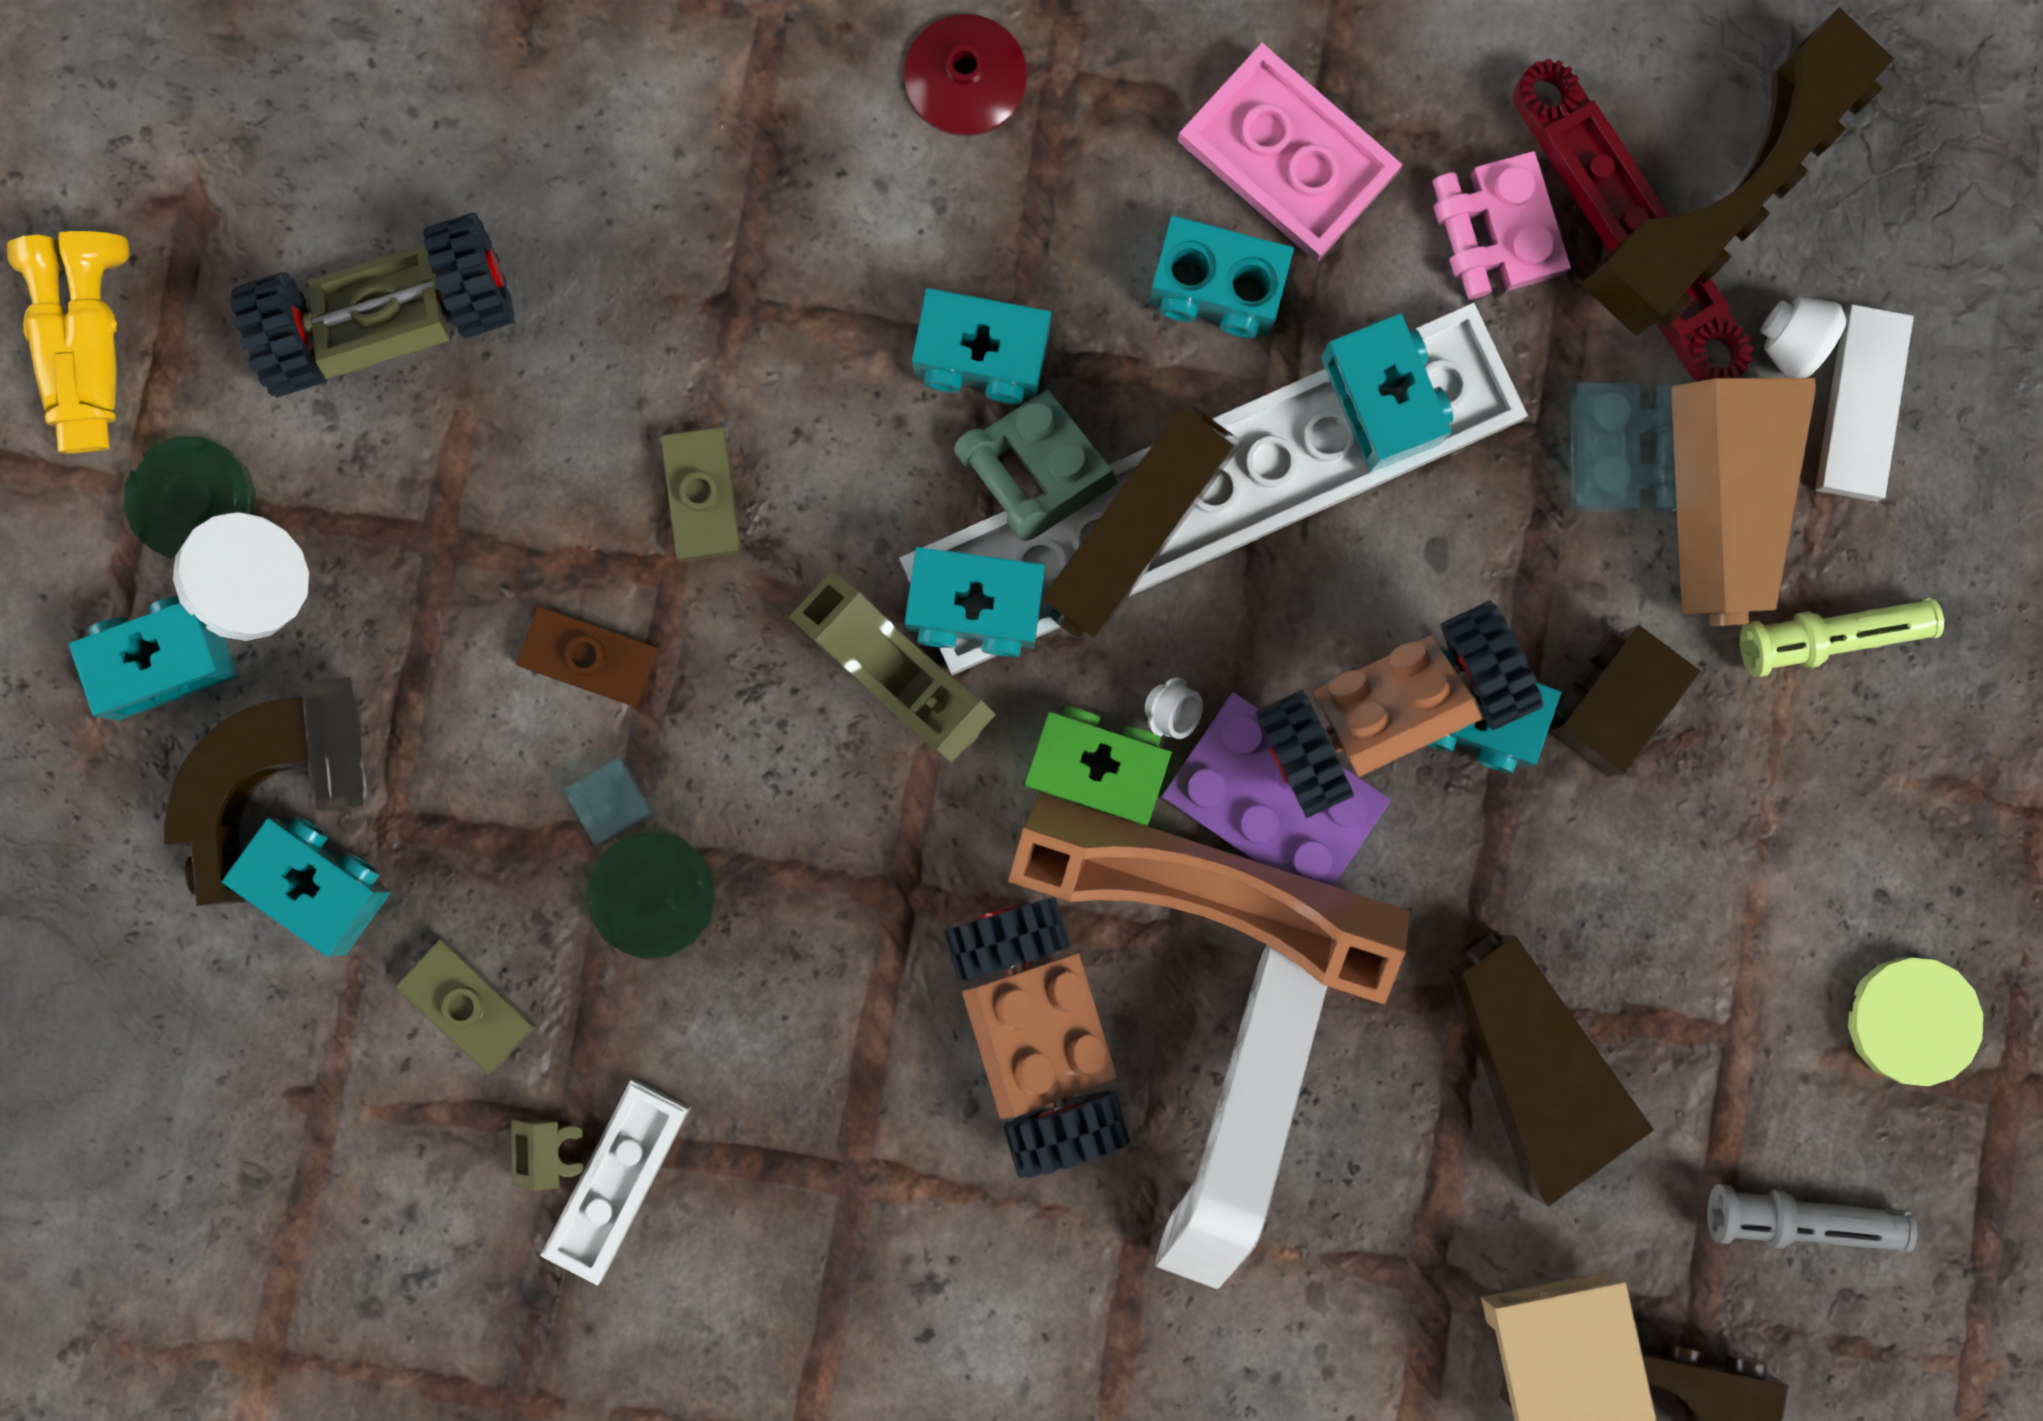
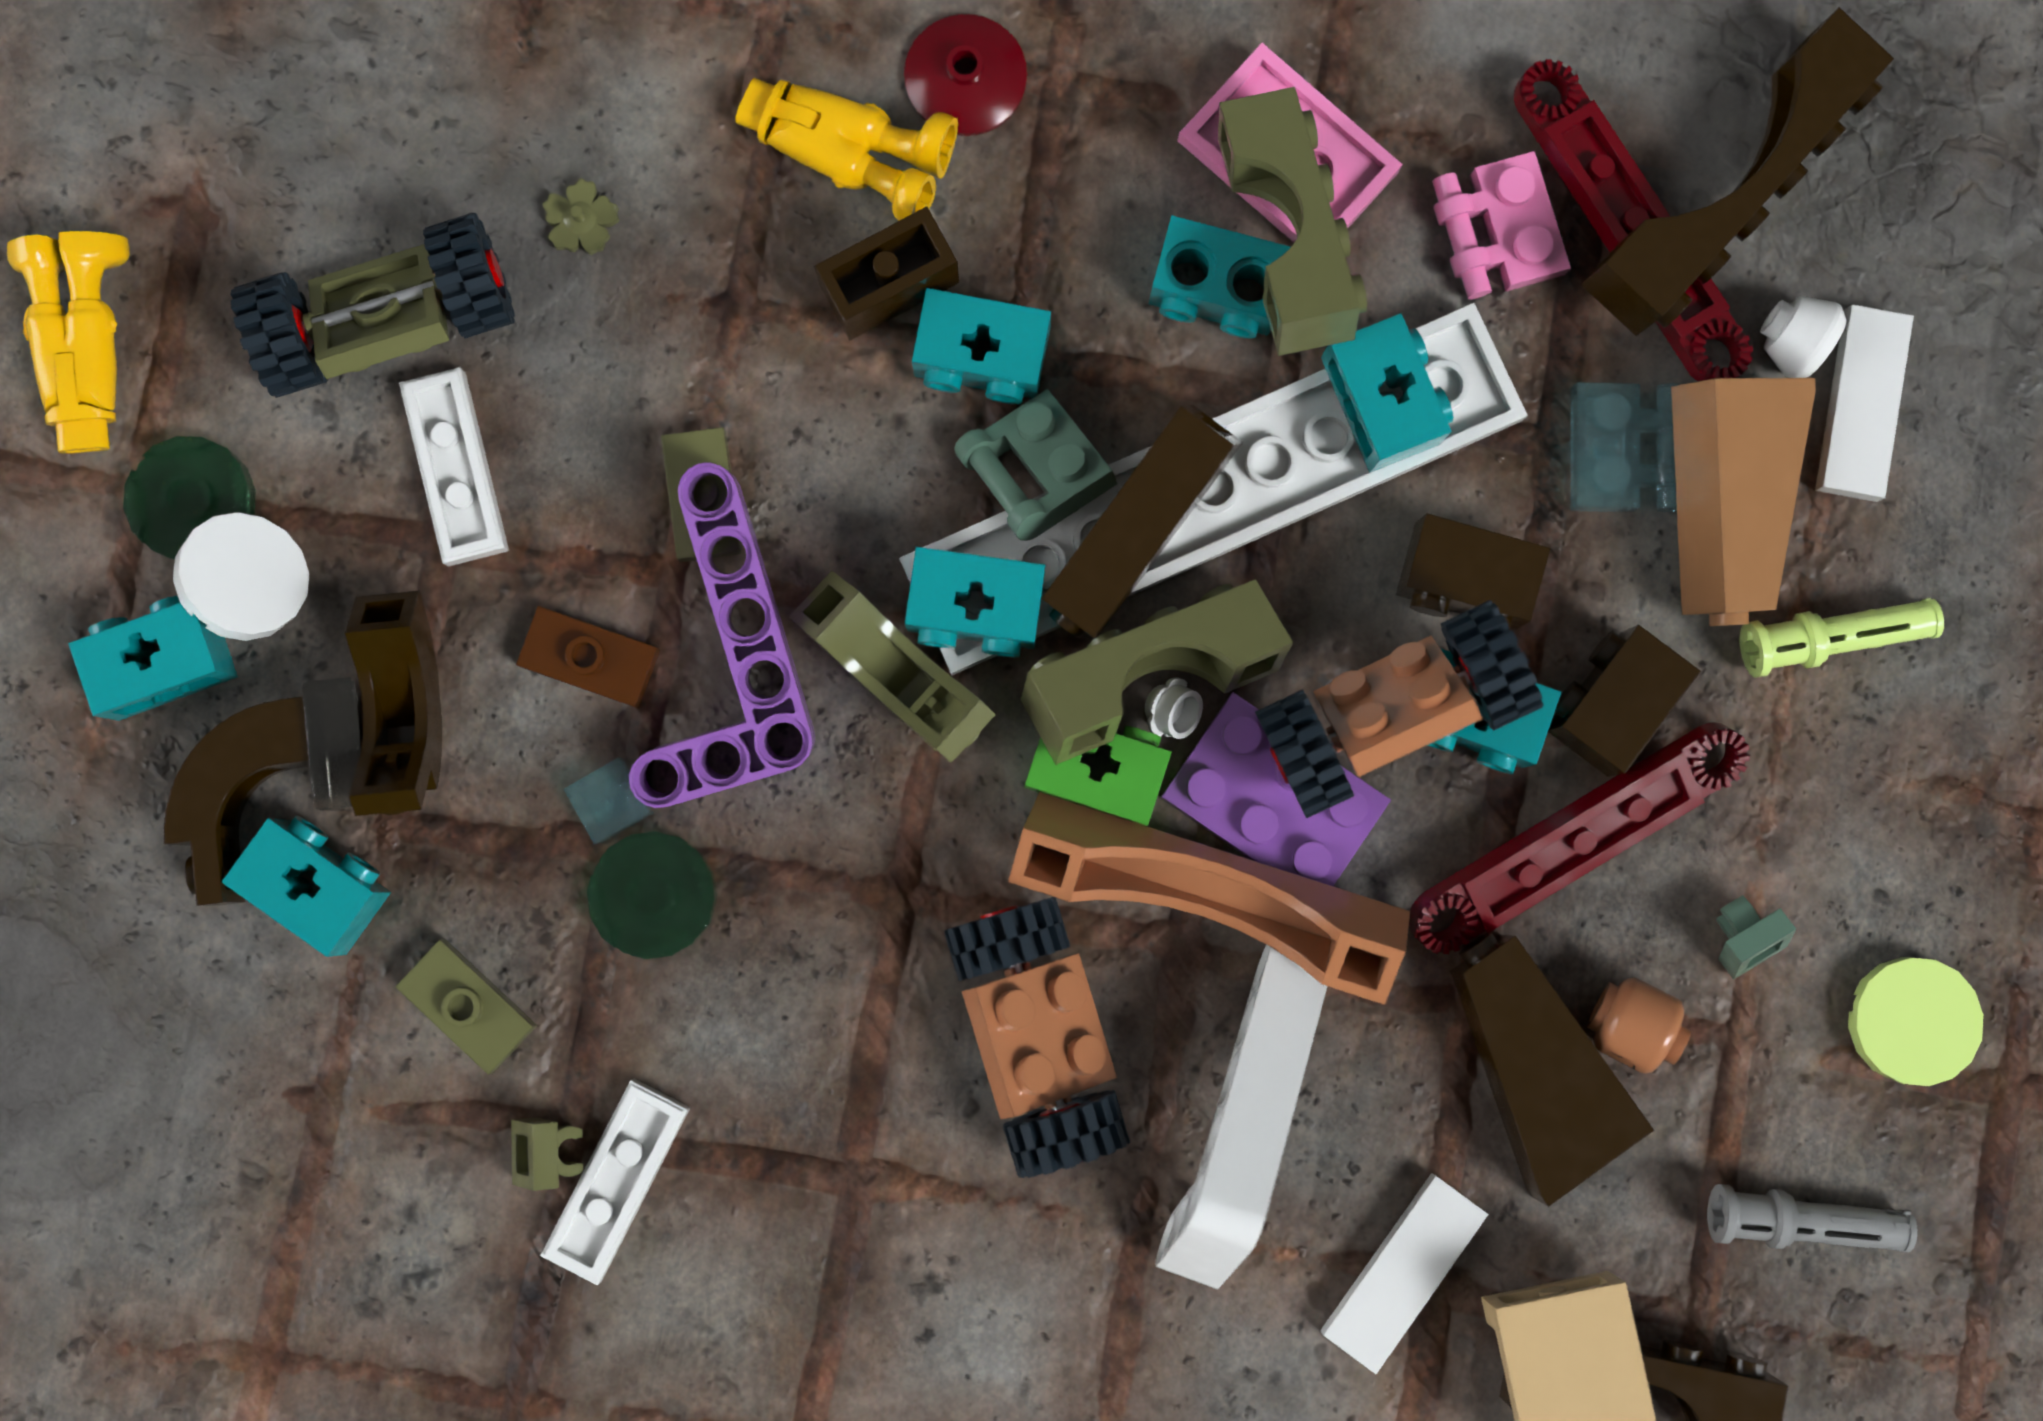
(399, 703): none -> dark brown arch
(453, 467): none -> white tile
(581, 219): none -> olive plant
(742, 653): none -> medium lavender beam
(837, 135): none -> yellow piece
(887, 273): none -> dark brown brick
(1222, 638): none -> olive arch
(1271, 156): none -> olive arch
(1403, 1273): none -> white tile
(1465, 566): none -> dark brown brick
(1579, 838): none -> dark red plate
(1638, 1025): none -> nougat head
(1750, 938): none -> sand green tile

